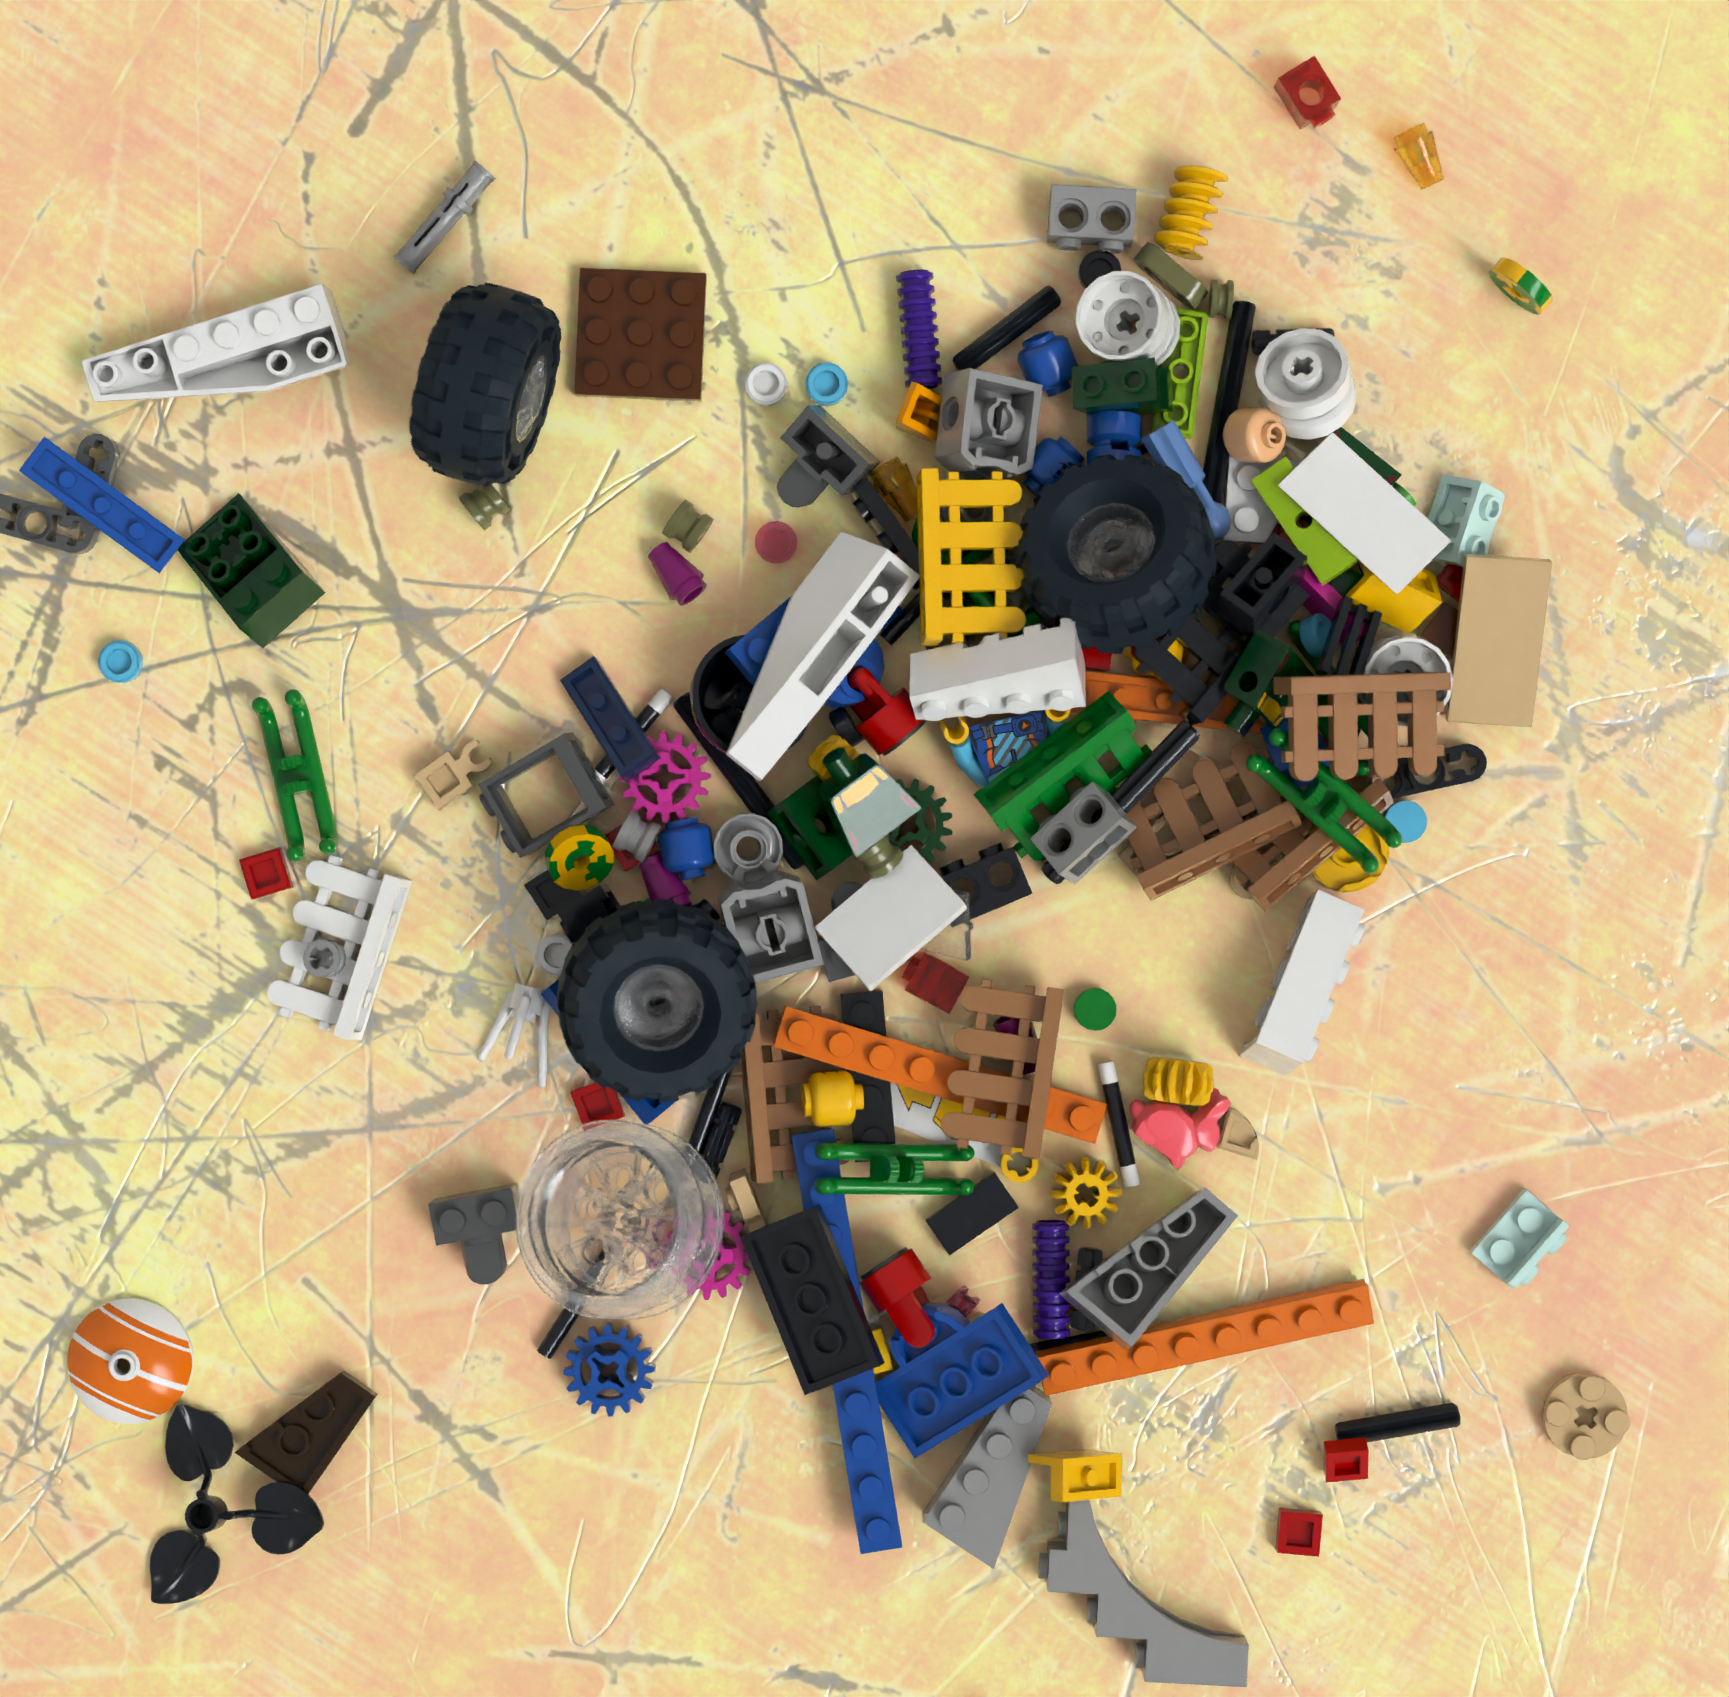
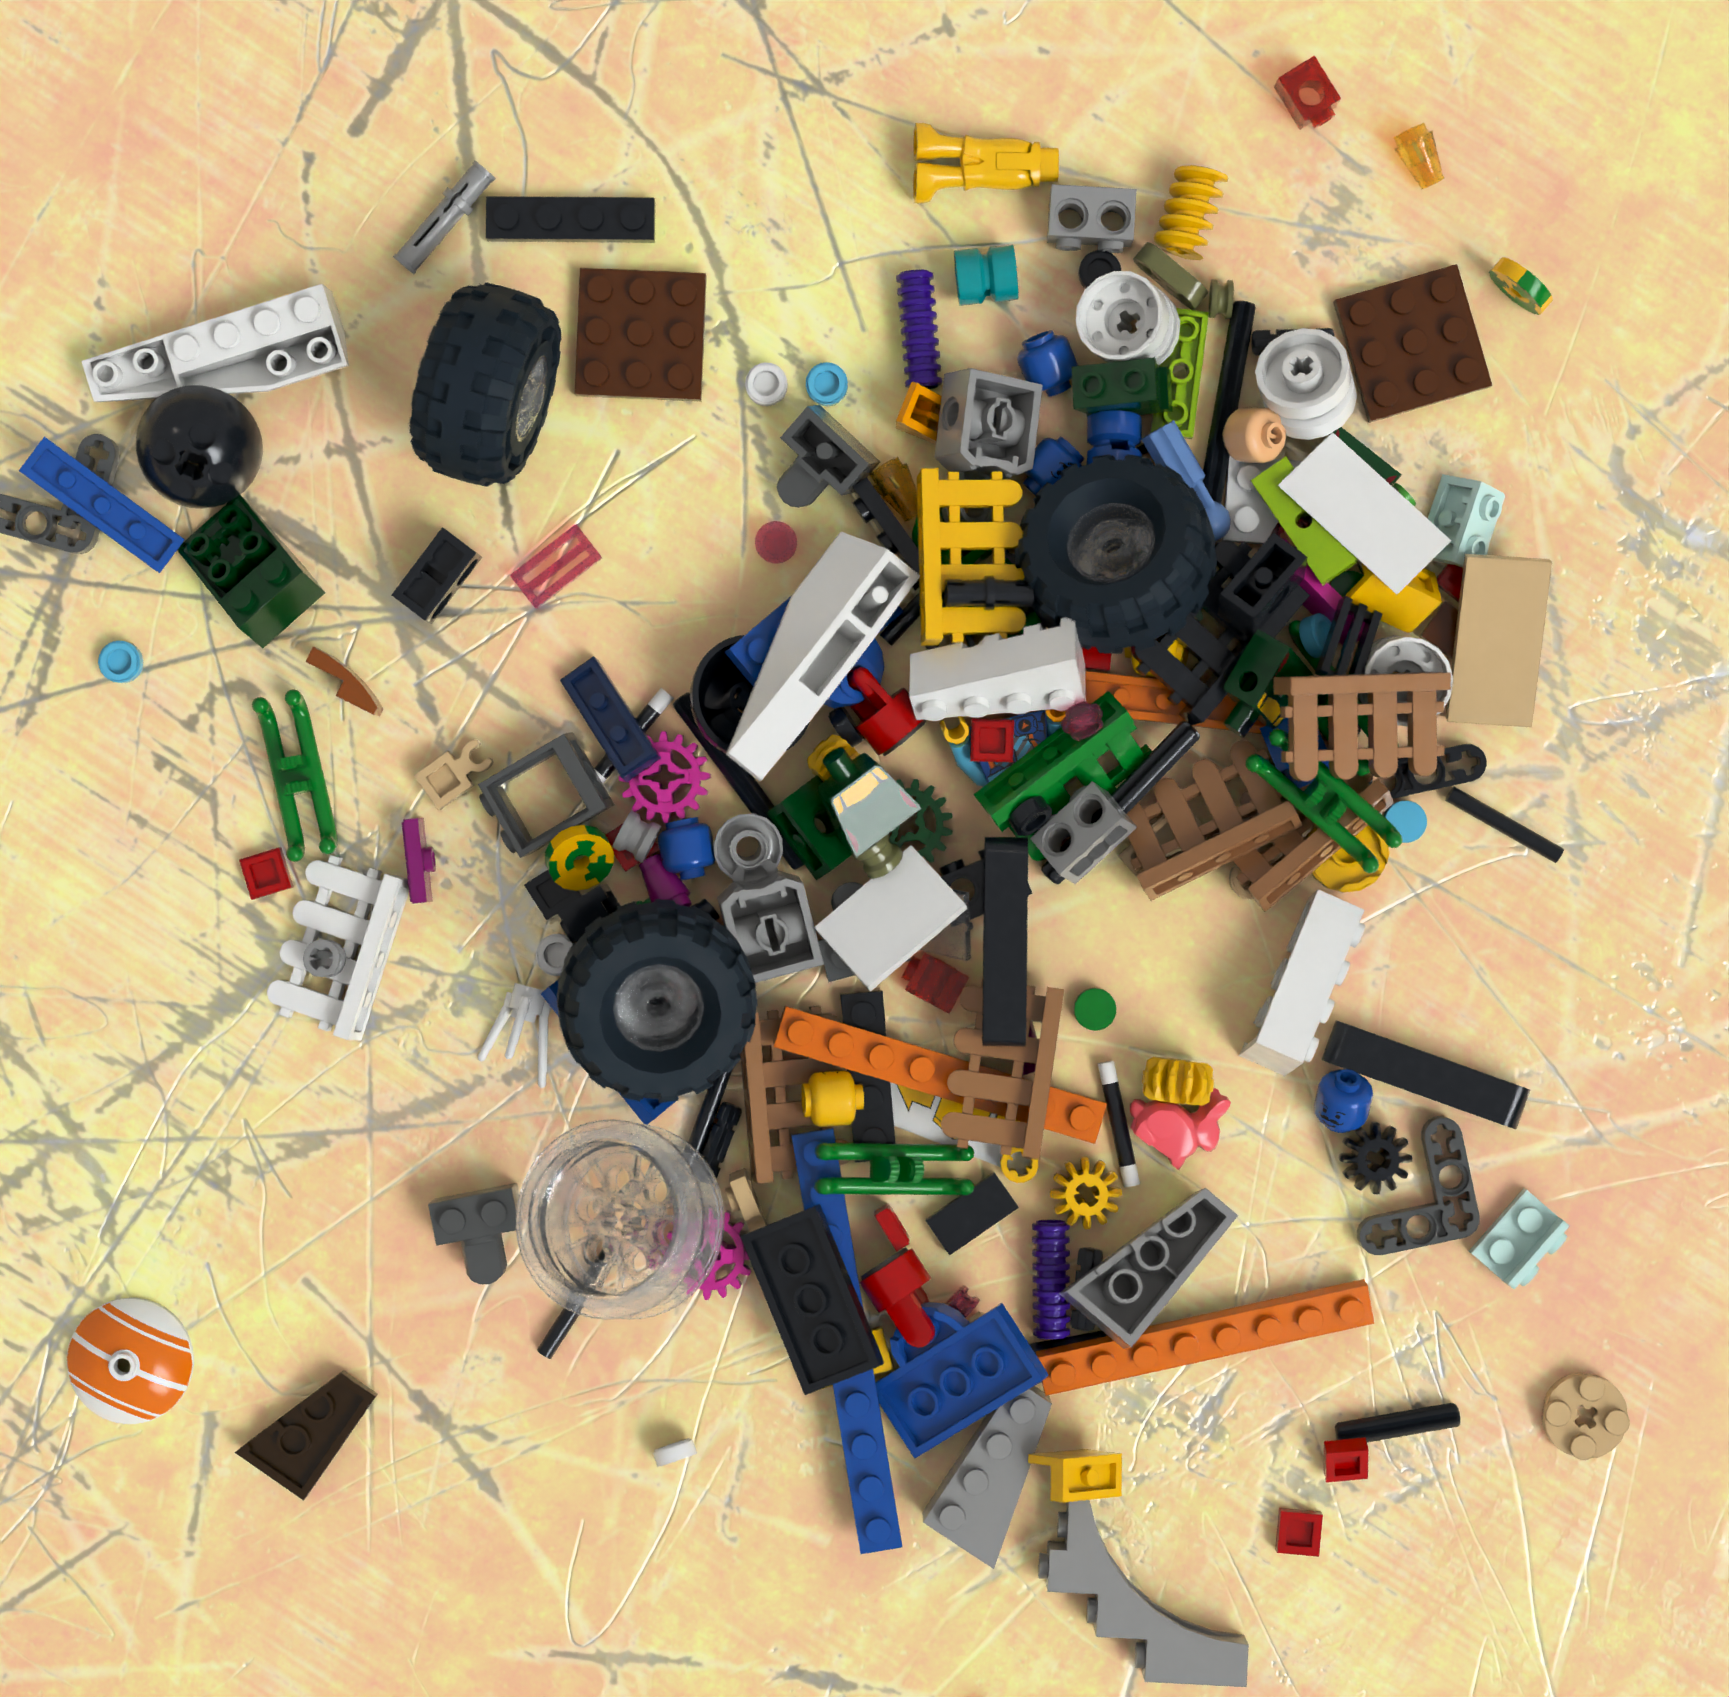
(213, 432): none -> black piece
(283, 1514): black plant -> none
(352, 688): none -> dark orange slope
(419, 860): none -> magenta plate
(436, 576): none -> black brick
(484, 504): olive wheel -> none
(569, 577): none -> clear pink tile
(570, 219): none -> black plate
(596, 1355): blue gear -> none
(597, 1103): red tile -> none
(674, 1452): none -> white tile
(679, 576): magenta cone -> none
(687, 526): olive wheel -> none
(892, 1227): none -> red tile
(983, 163): none -> yellow piece
(986, 275): none -> teal wheel
(988, 593): none -> black pin
(992, 740): none -> red tile
(1005, 941): none -> black beam
(1007, 329): black axle -> none
(1030, 816): none -> black tile
(1082, 720): none -> clear pink plate
(1238, 1135): tan tile -> none
(1343, 1100): none -> blue head
(1377, 1172): none -> black gear
(1412, 343): none -> reddish brown plate
(1426, 1074): none -> black beam
(1438, 1212): none -> dark grey beam
(1504, 824): none -> black bar

